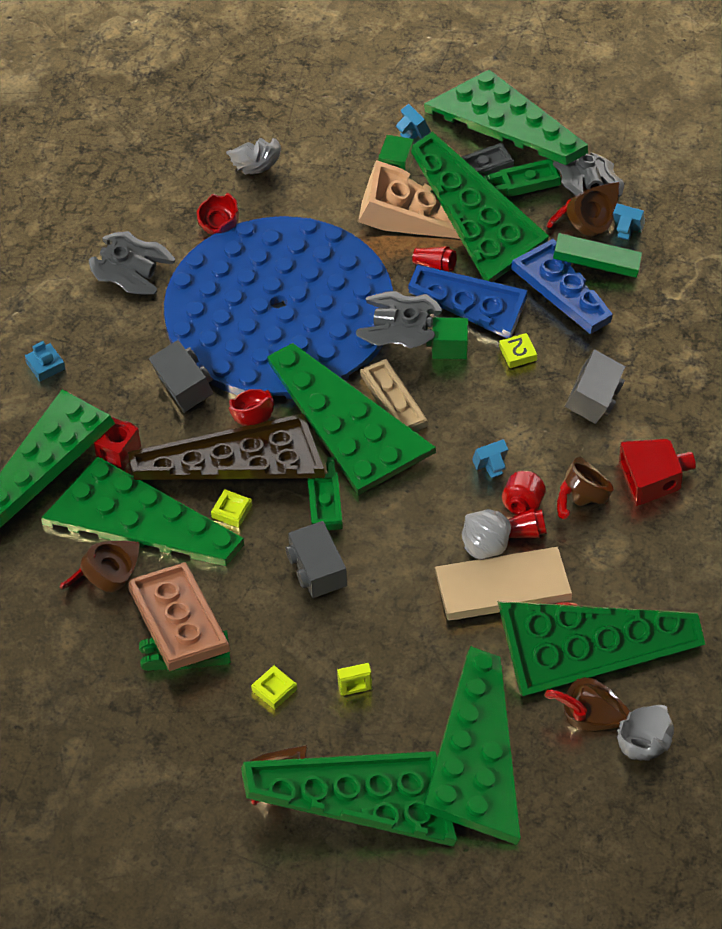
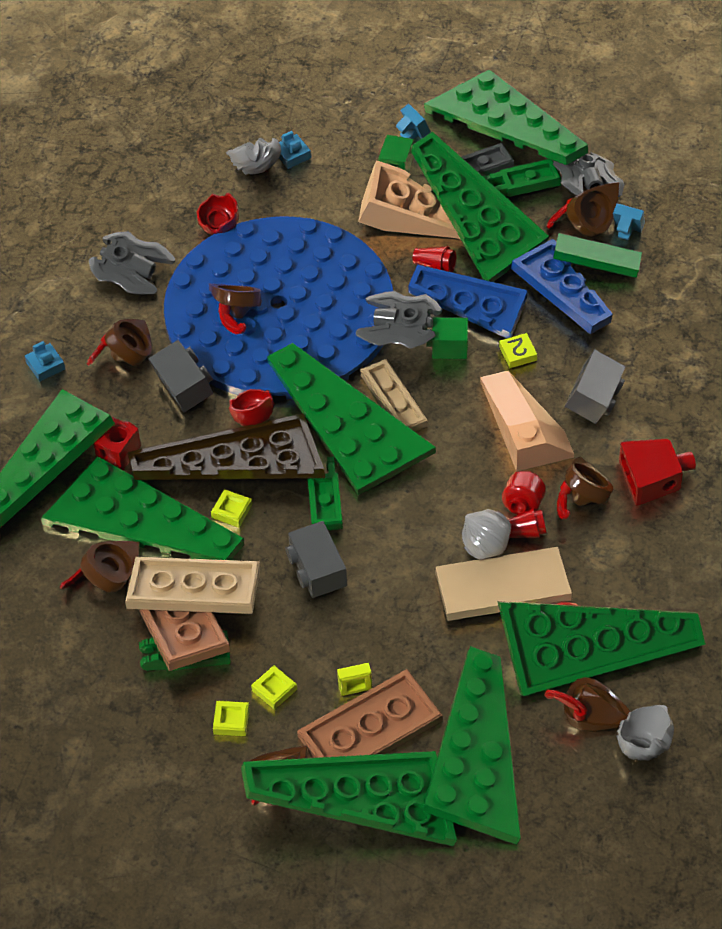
(128, 342): none -> reddish brown piece
(193, 585): none -> tan tile
(231, 718): none -> neon yellow tile
(236, 301): none -> reddish brown piece
(293, 150): none -> dark azure tile
(373, 721): none -> nougat tile
(491, 458): dark azure tile -> none
(525, 425): none -> light nougat wedge

